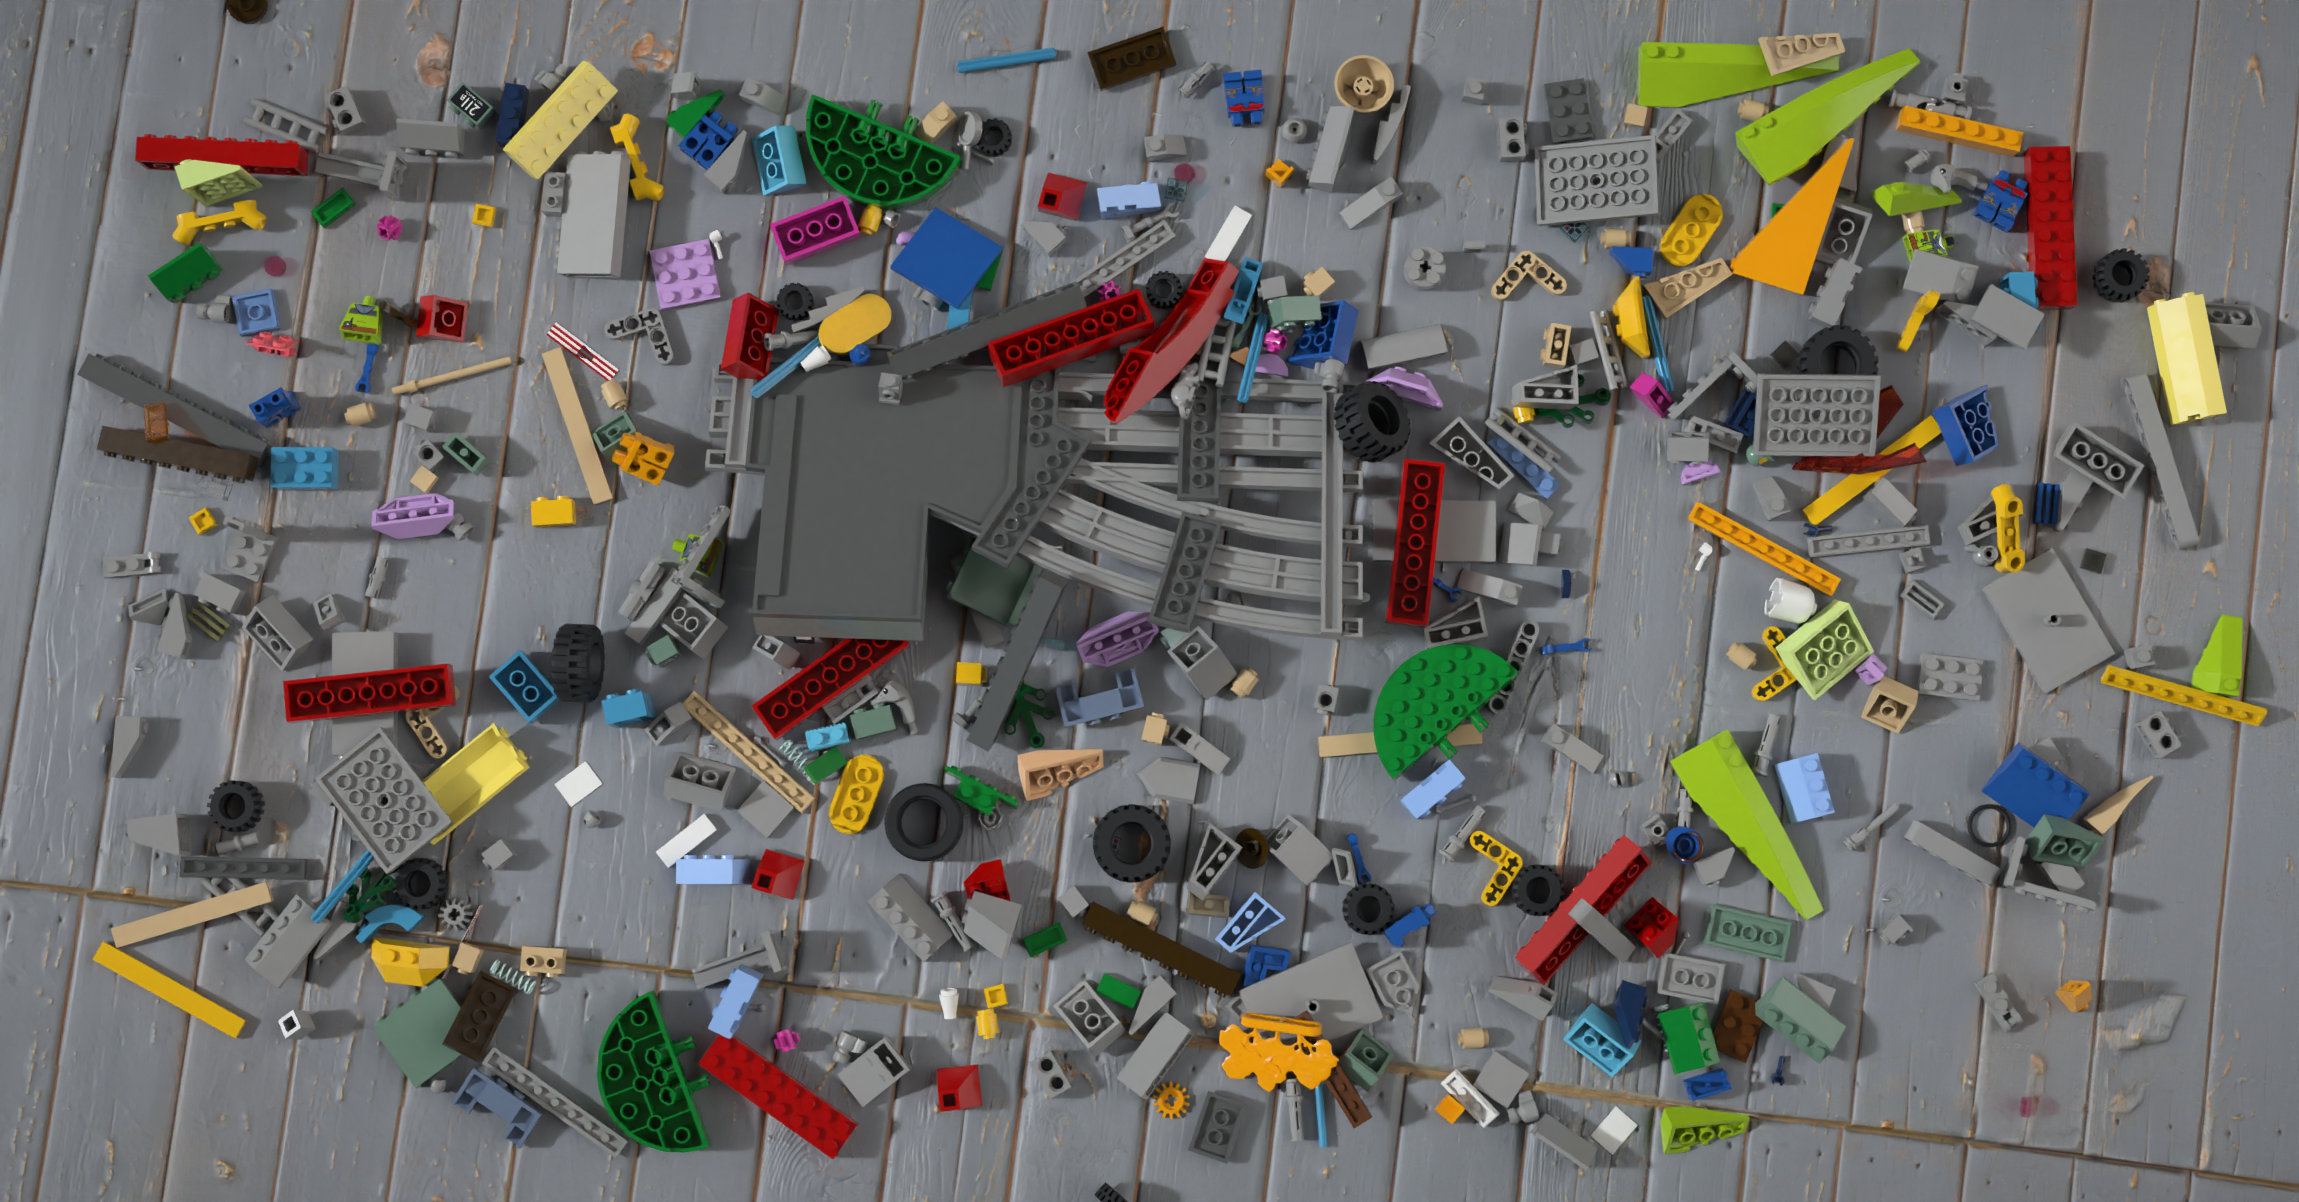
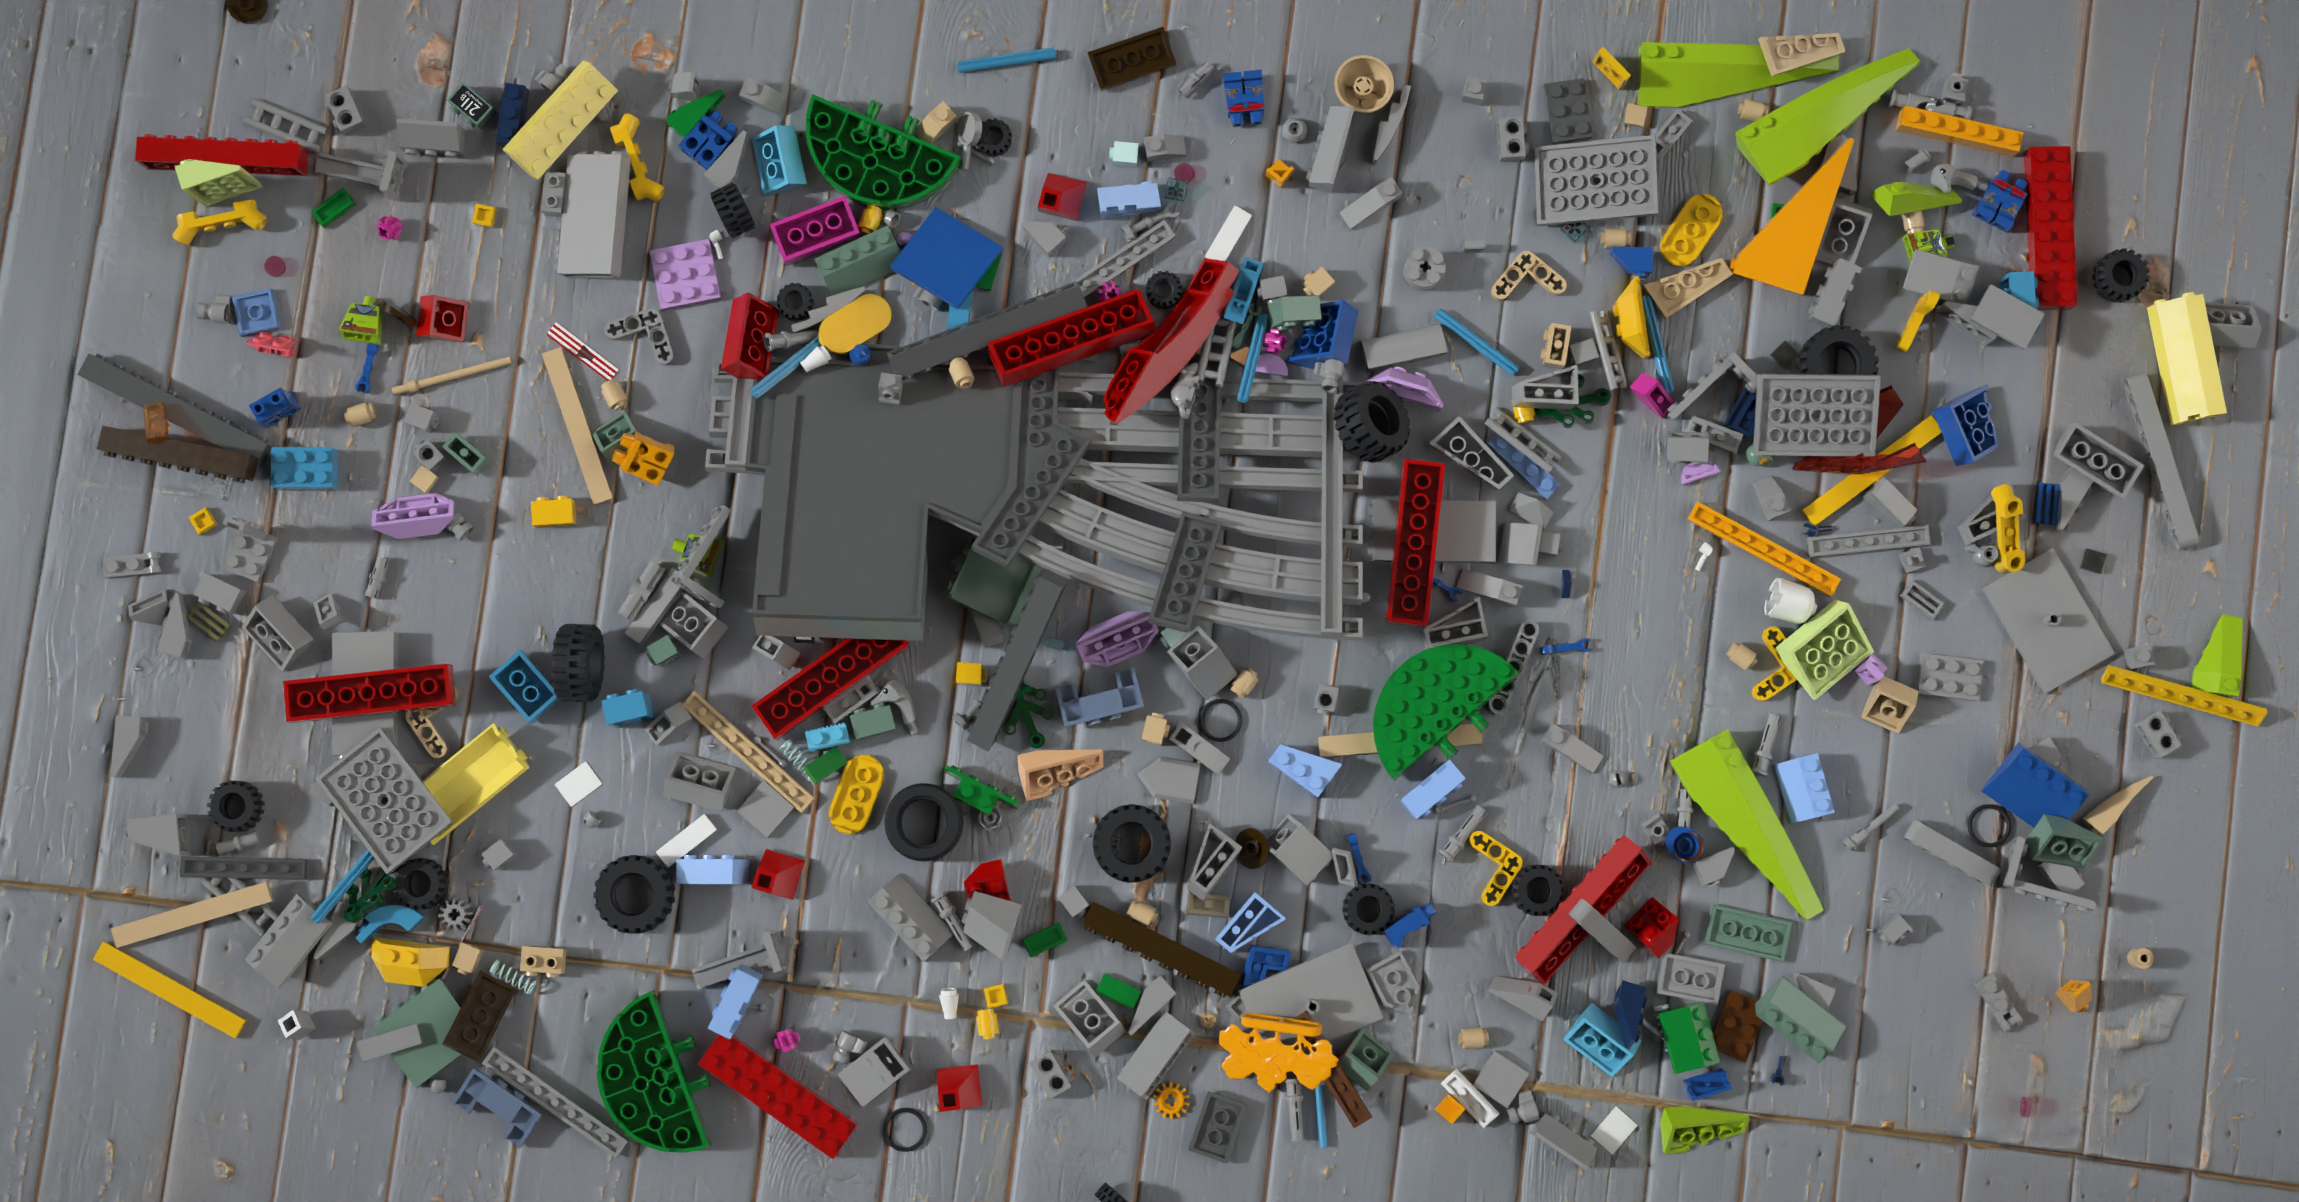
(186, 273): green slope -> none
(389, 1042): none -> light grey tile
(608, 884): none -> black tyre
(732, 210): none -> black tyre
(859, 261): none -> sand green slope
(905, 1149): none -> black tyre
(961, 373): none -> tan brick
(1124, 154): none -> light aqua brick
(1238, 725): none -> black tyre
(1305, 769): none -> light blue wedge
(1477, 342): none -> dark azure axle
(1611, 68): none -> yellow tile
(2134, 958): none -> tan brick

